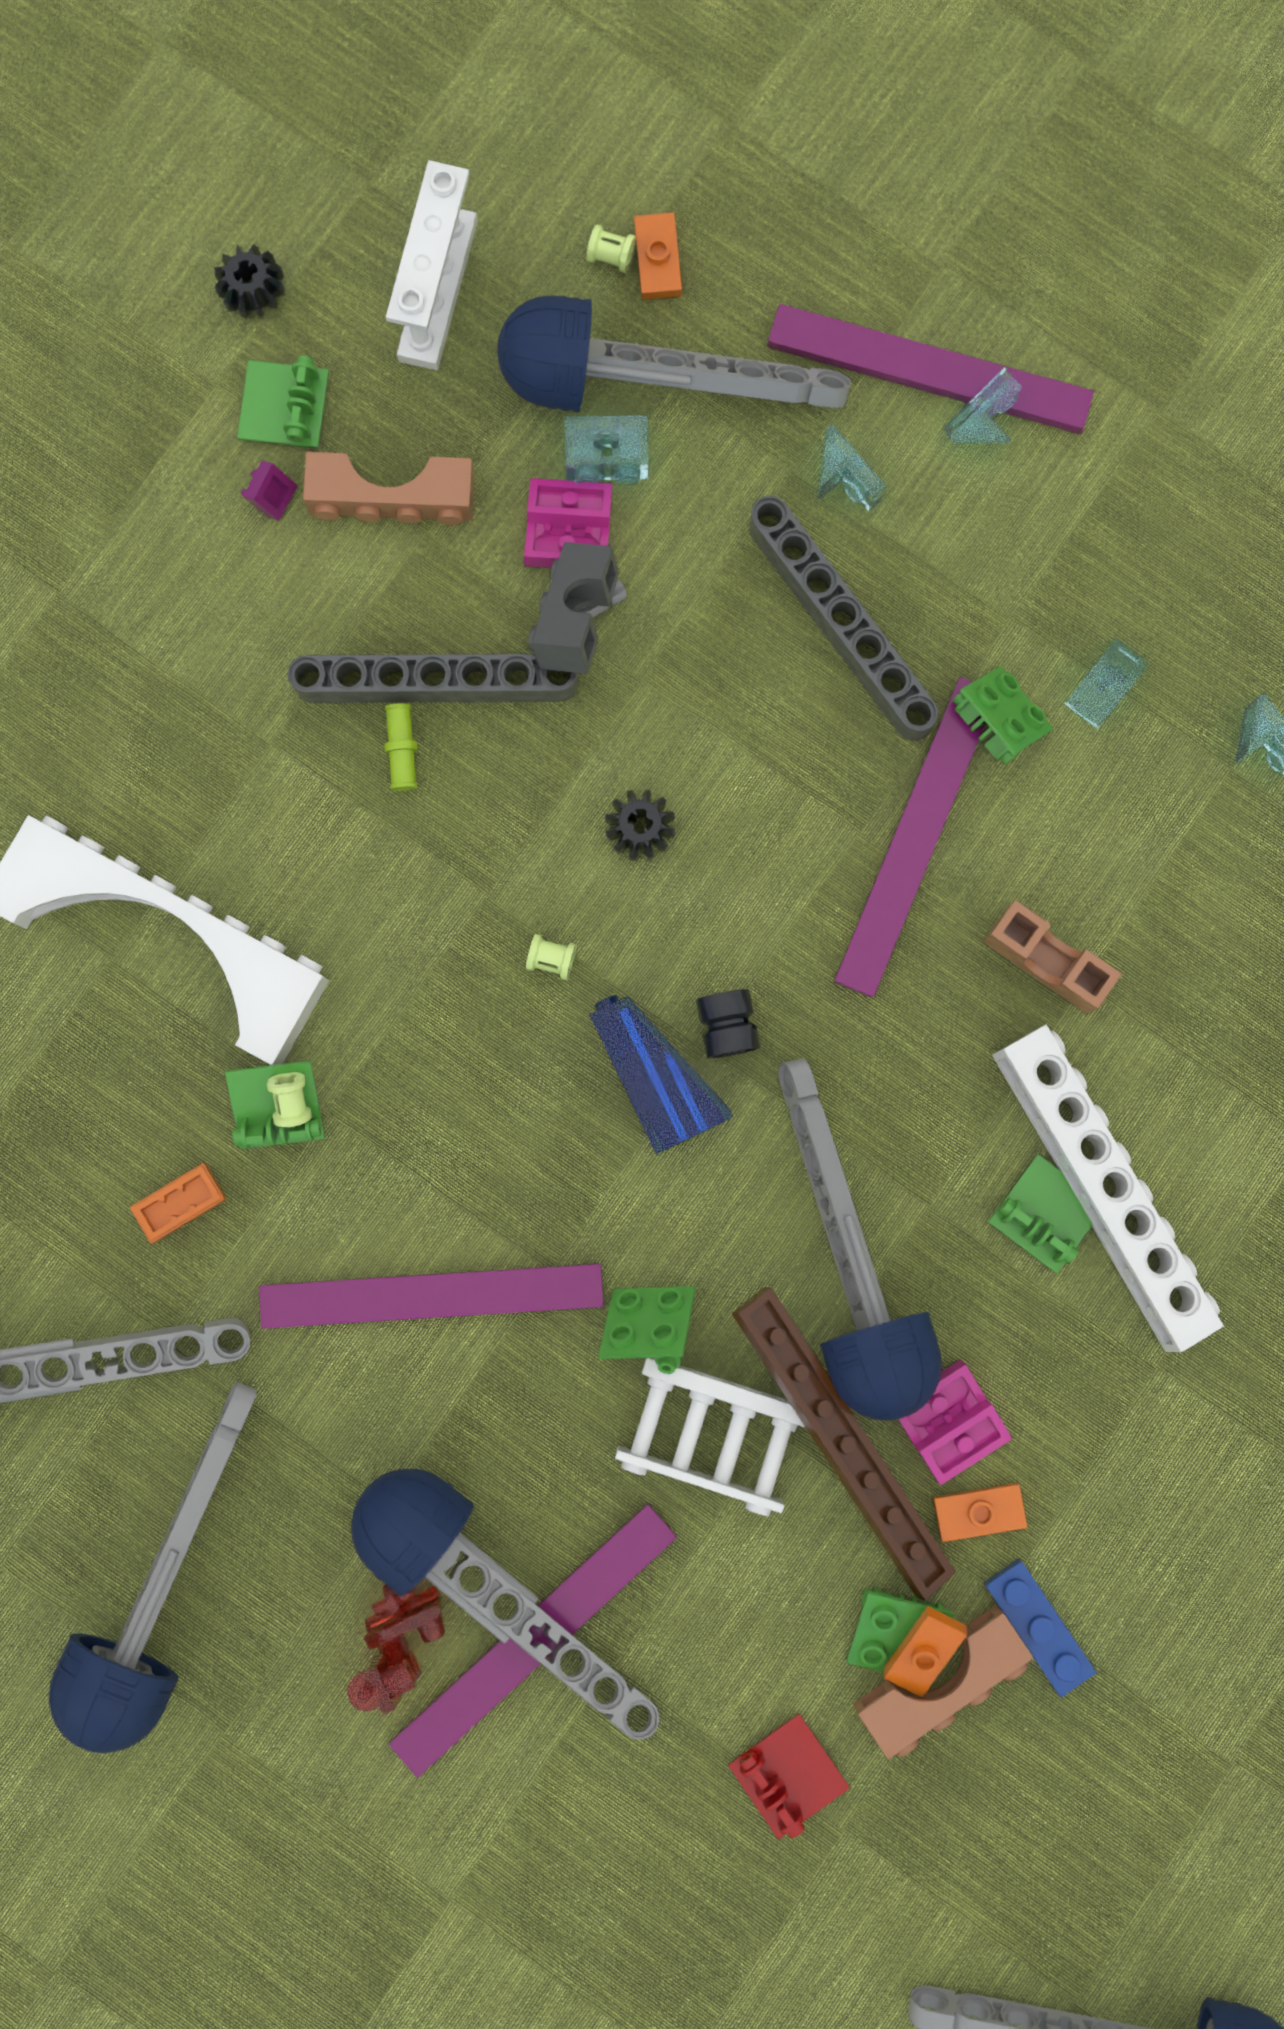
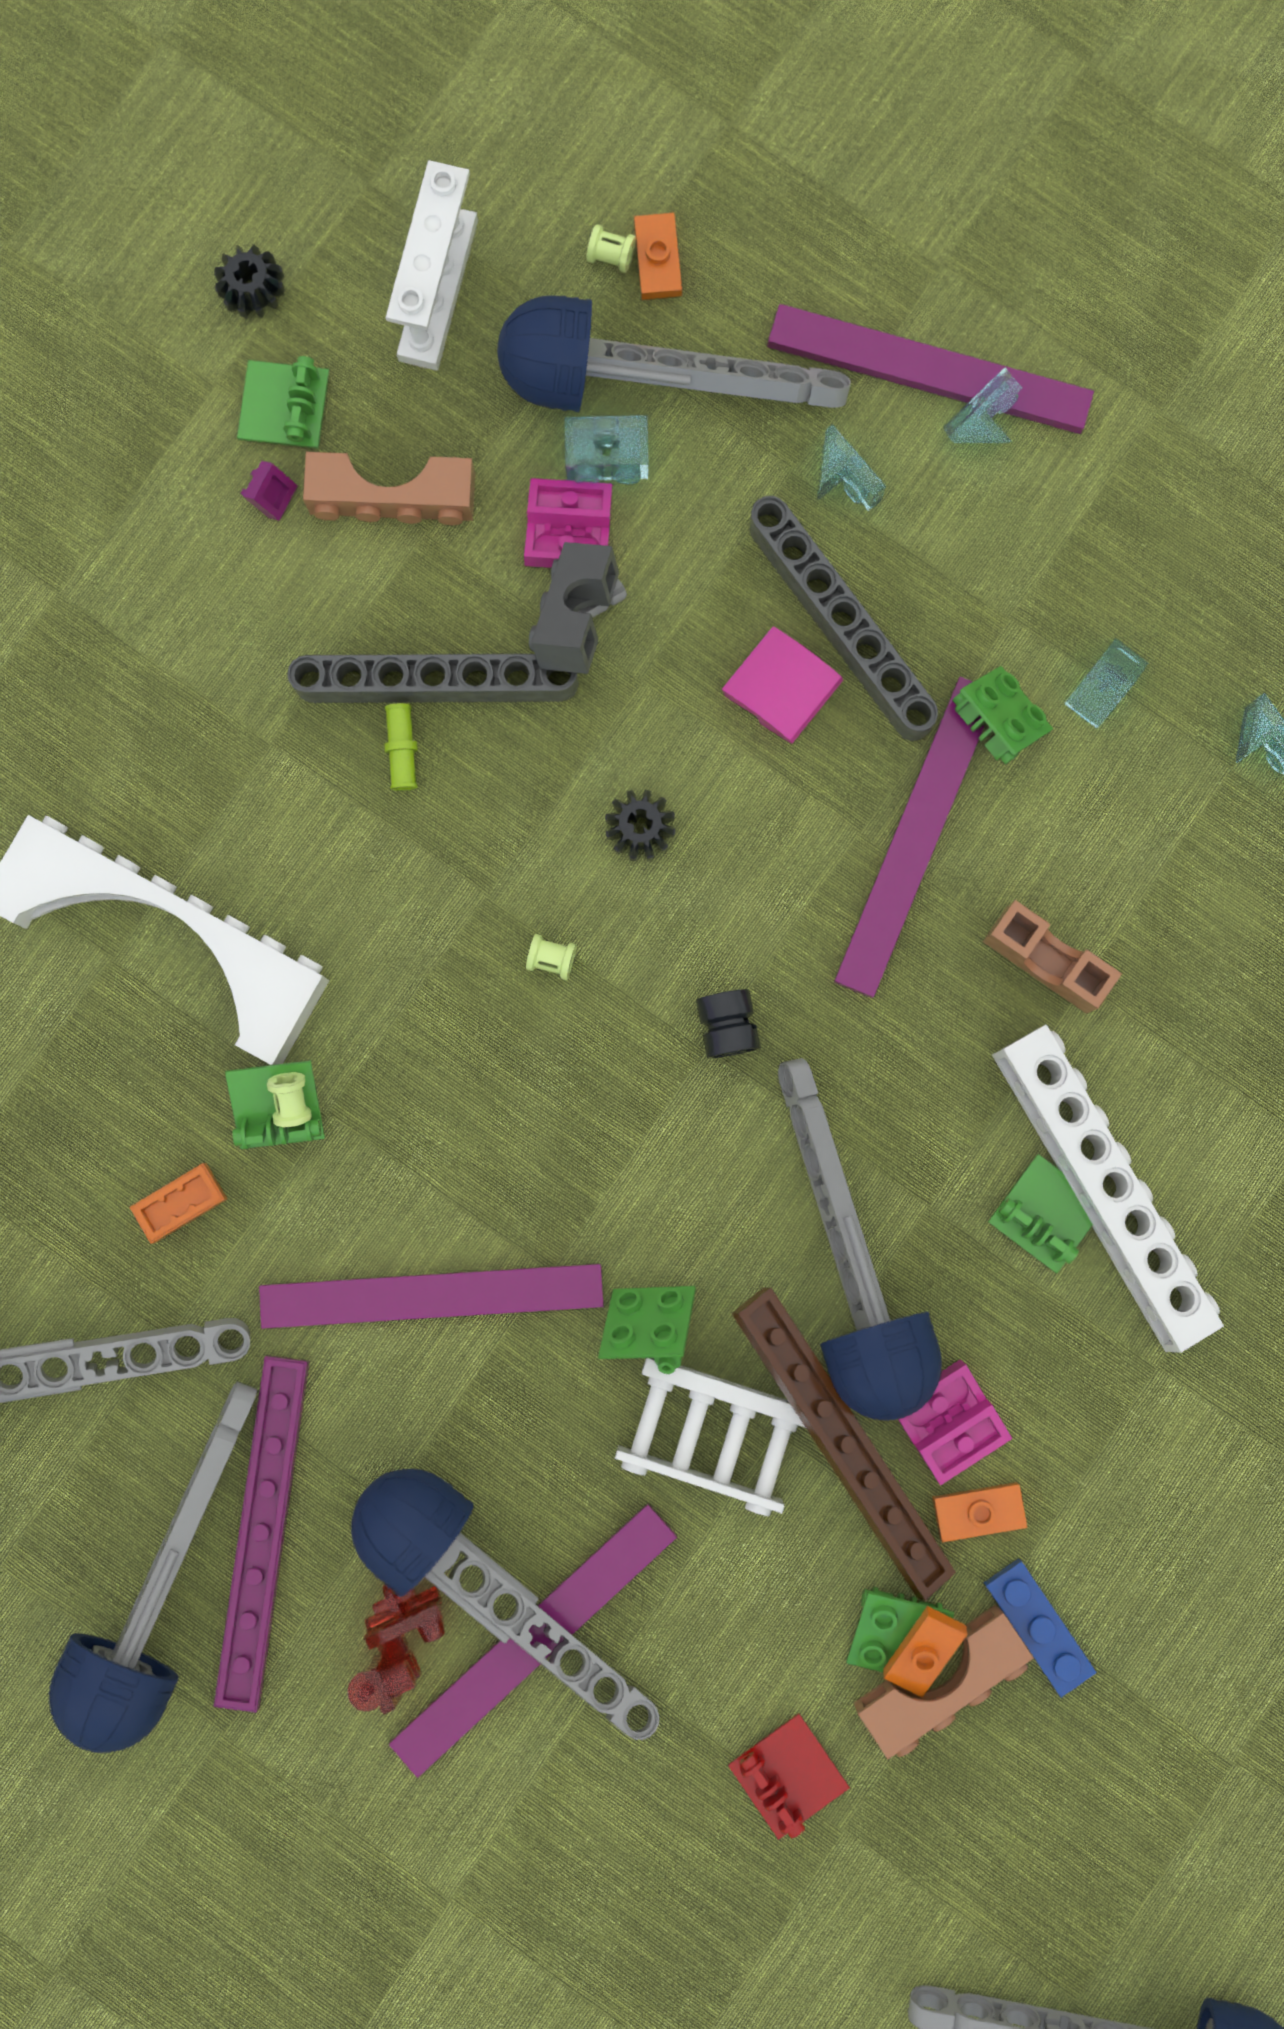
(261, 1534): none -> magenta tile
(658, 1081): clear blue slope -> none
(782, 684): none -> dark pink slope

